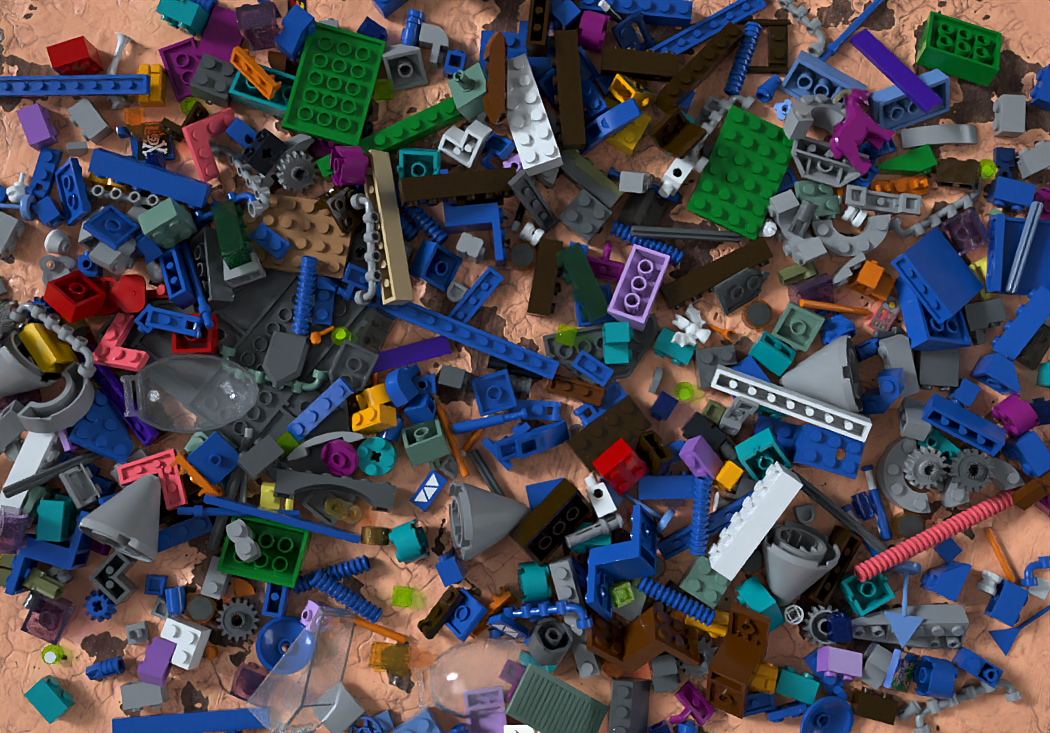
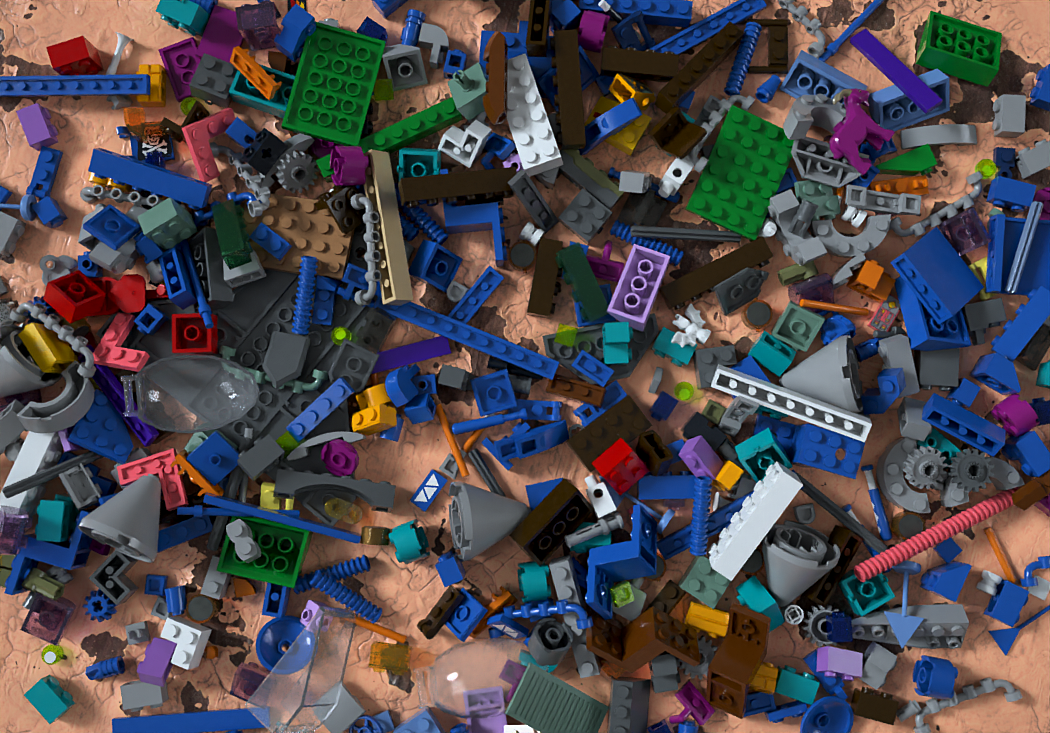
(18, 190): white piece -> none
(38, 493): sand green plate -> none
(57, 242): white cone -> none
(72, 191): blue plate -> none
(77, 148): light grey tile -> none
(90, 120): light grey brick -> none
(174, 322): blue plate -> none
(229, 623): dark grey gear -> none
(316, 336): orange hand -> none
(388, 457): teal brick -> none
(402, 596): clear neon green plate -> none
(425, 443): sand green brick -> none
(471, 248): light grey brick -> none
(520, 213): bar -> none
(592, 101): blue brick -> none
(677, 601): blue piece -> none
(723, 332): orange hand -> none
(779, 109): light blue plate -> none
(863, 506): clear blue brick -> none
(900, 670): tile -> none
(958, 173): dark brown brick -> none
(977, 666): blue slope -> none

